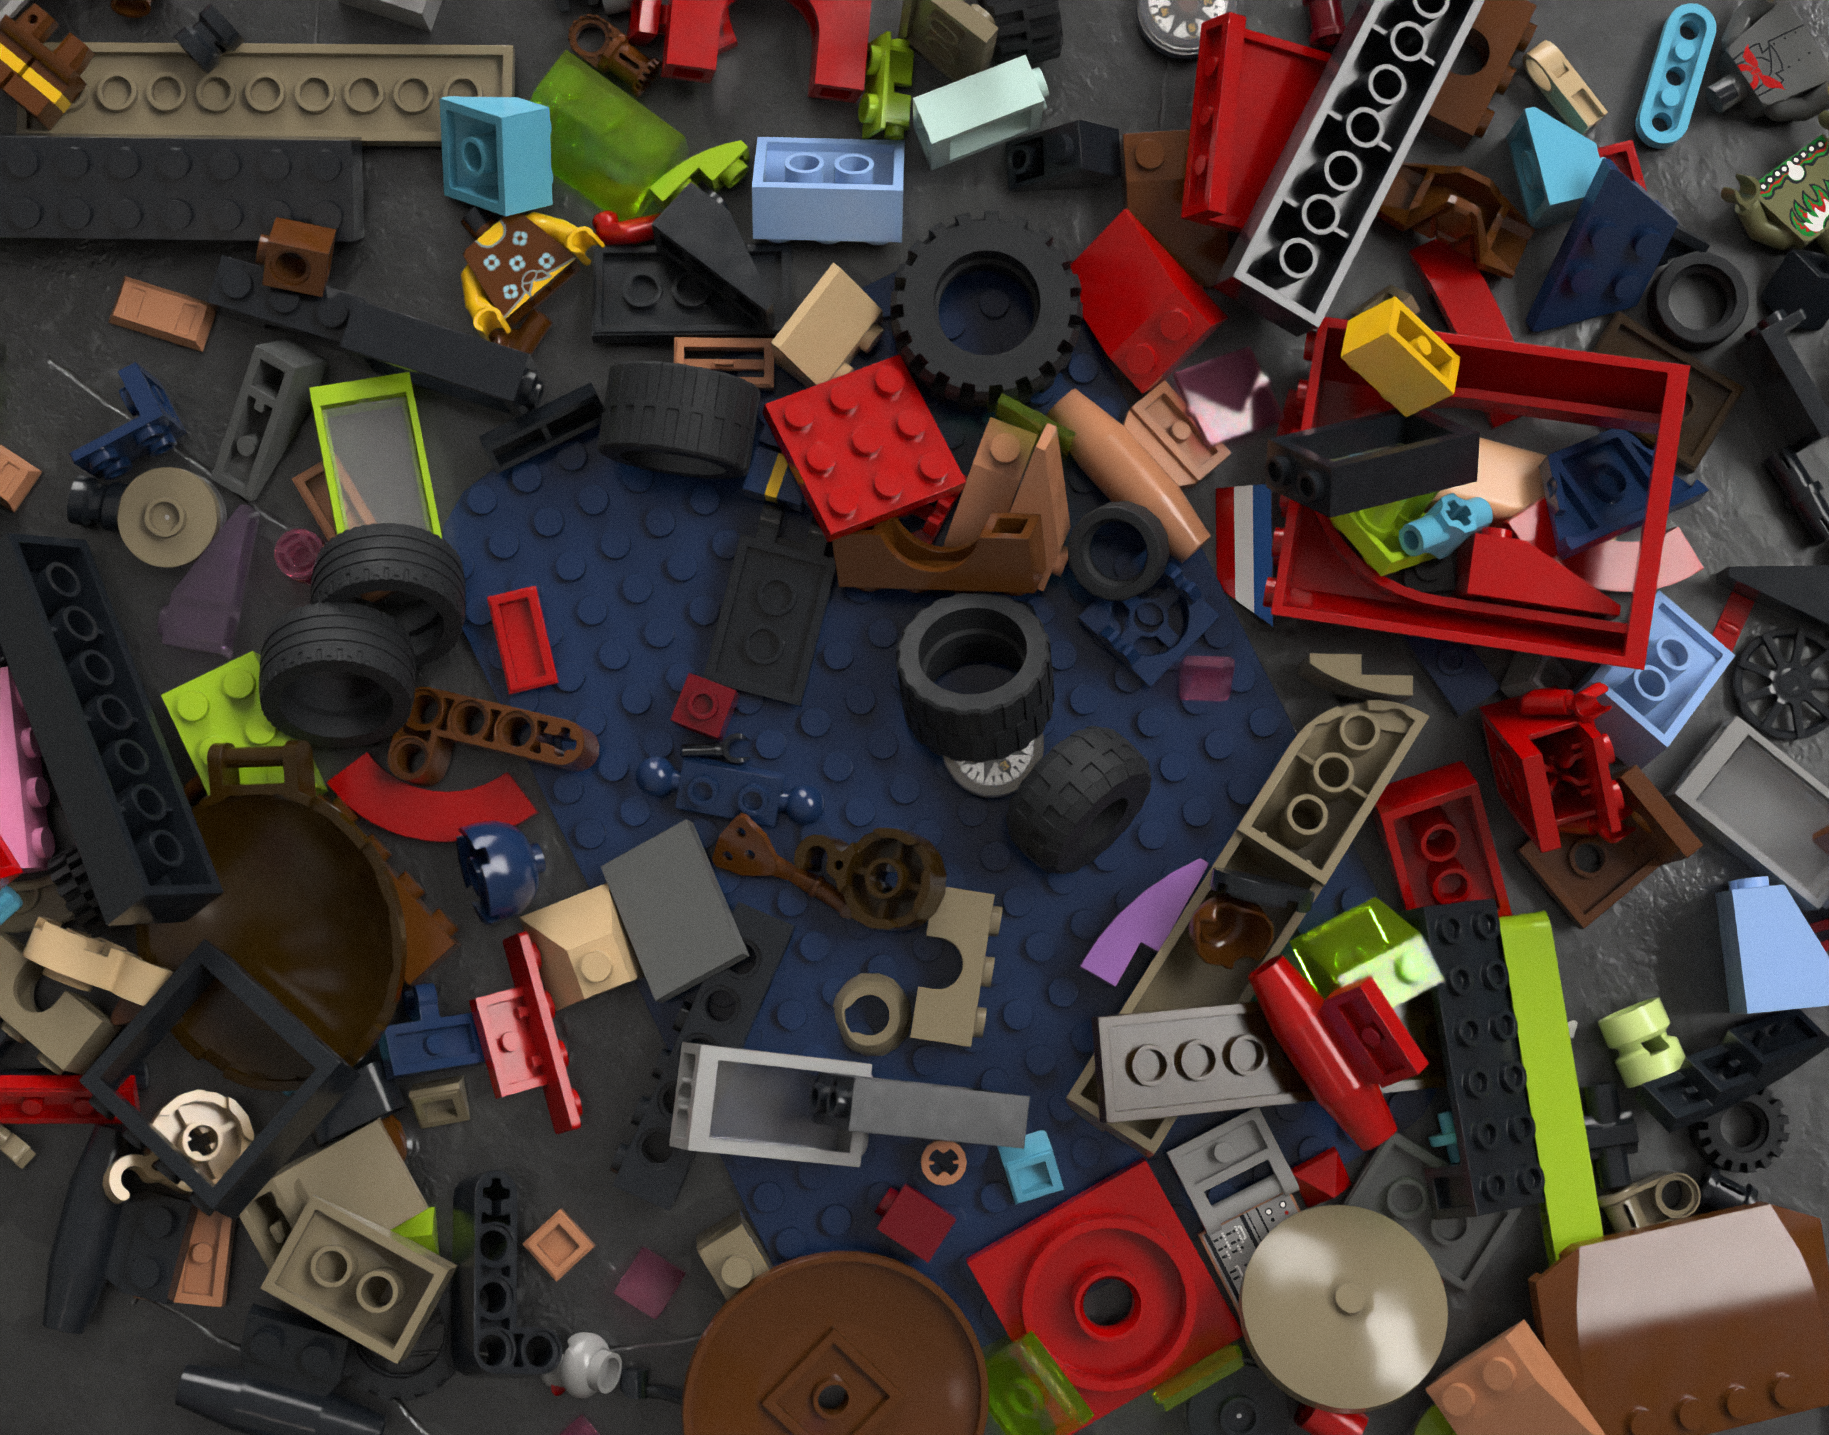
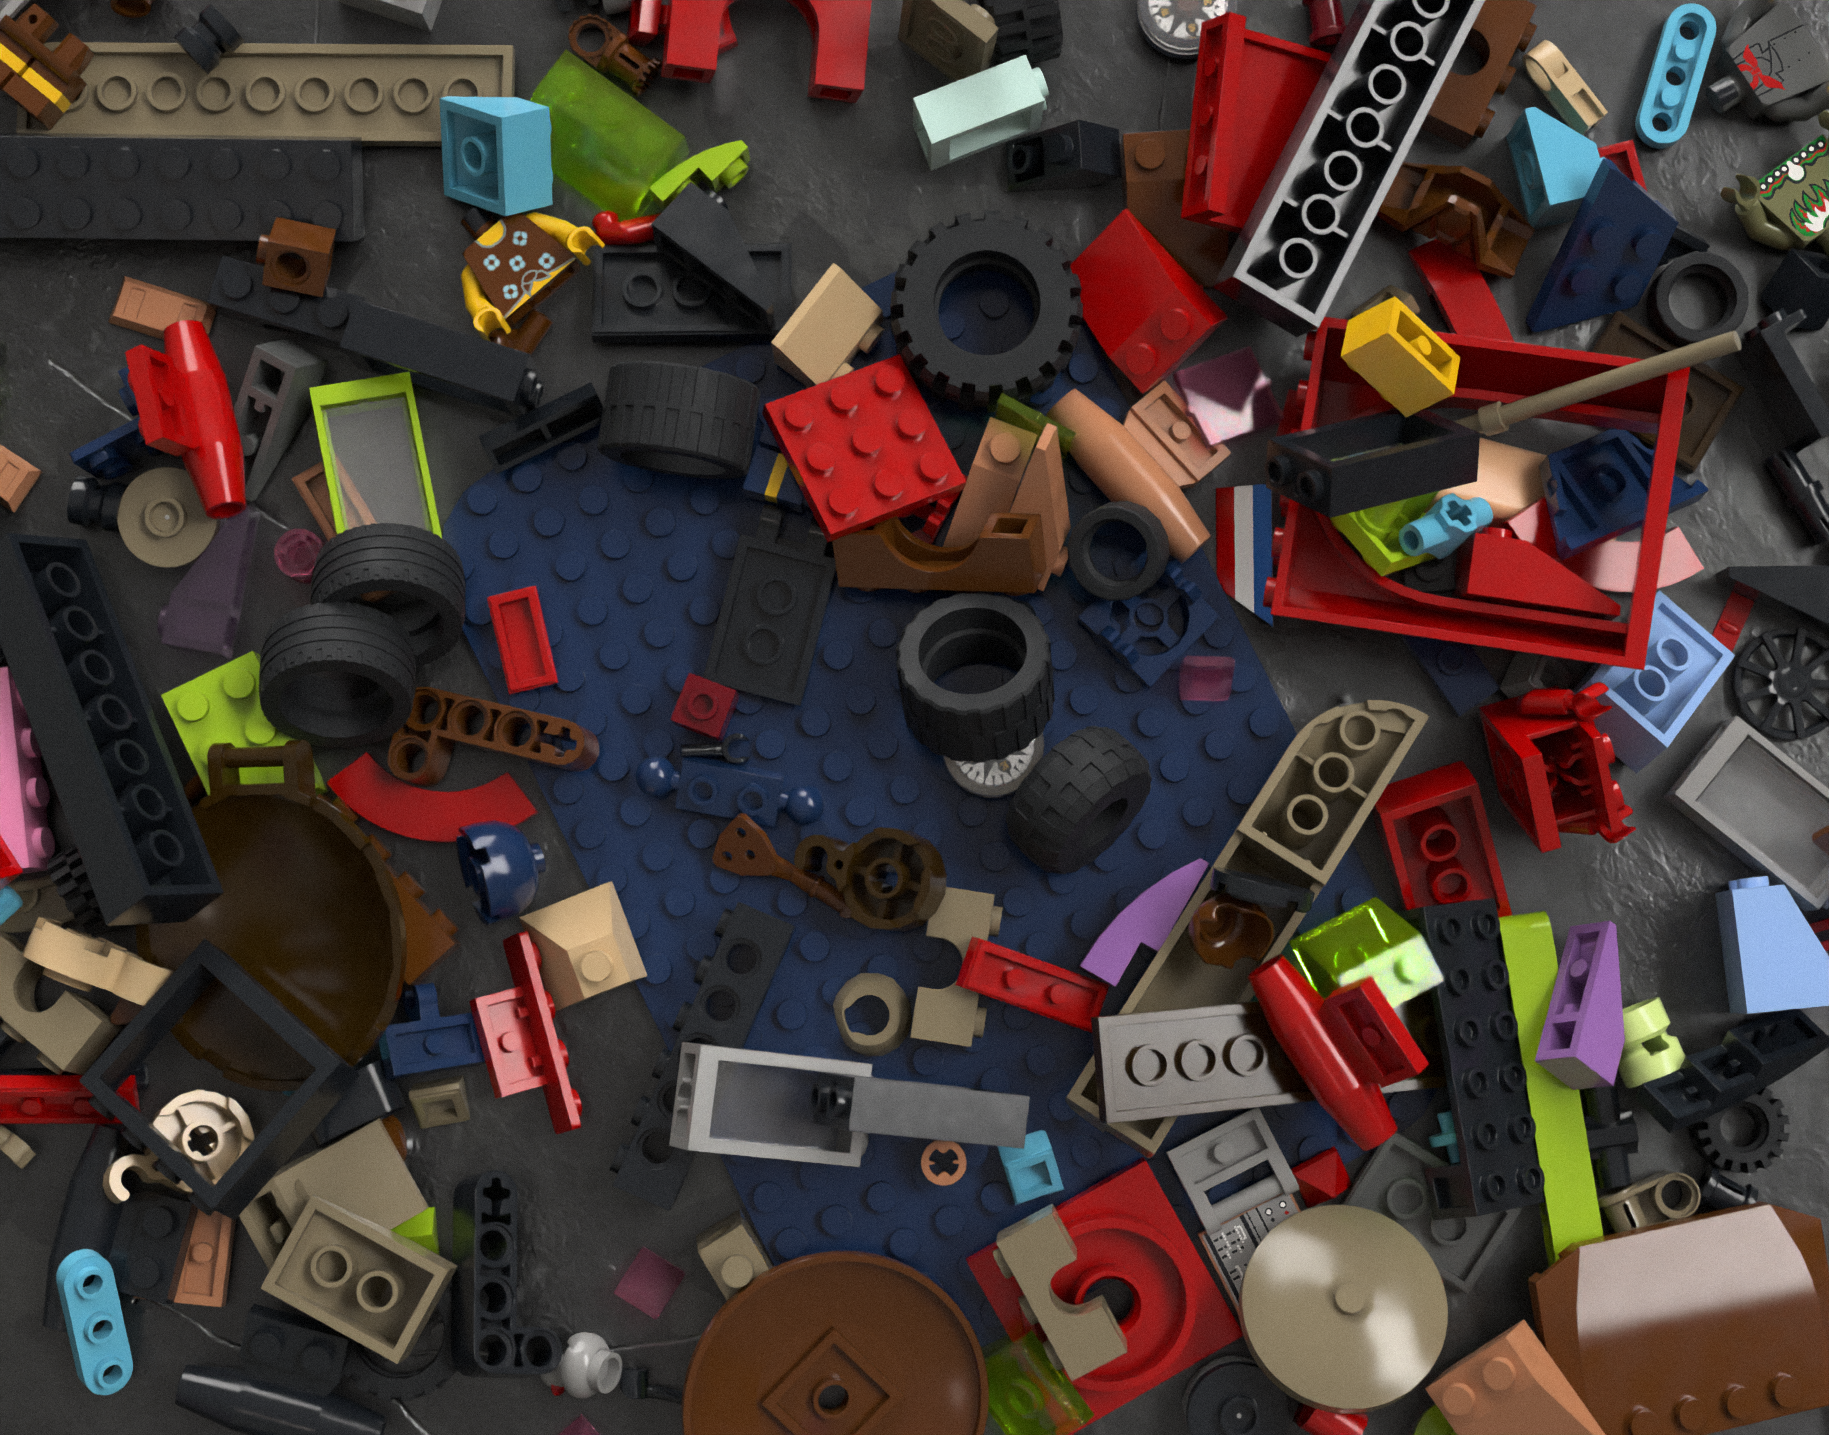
(83, 1310): none -> medium azure plate
(191, 414): none -> red plate
(559, 1244): nougat tile -> none
(674, 911): dark grey tile -> none
(730, 344): nougat tile -> none
(828, 190): light blue slope -> none
(880, 108): lime hinge -> none
(914, 1221): dark red brick -> none
(1031, 984): none -> red tile
(1079, 1334): none -> dark tan arch
(1198, 1376): clear neon green piece -> none
(1343, 676): dark tan slope -> none
(1497, 417): none -> dark tan bar
(1585, 1013): none -> medium lavender slope
(1658, 840): reddish brown bracket -> none

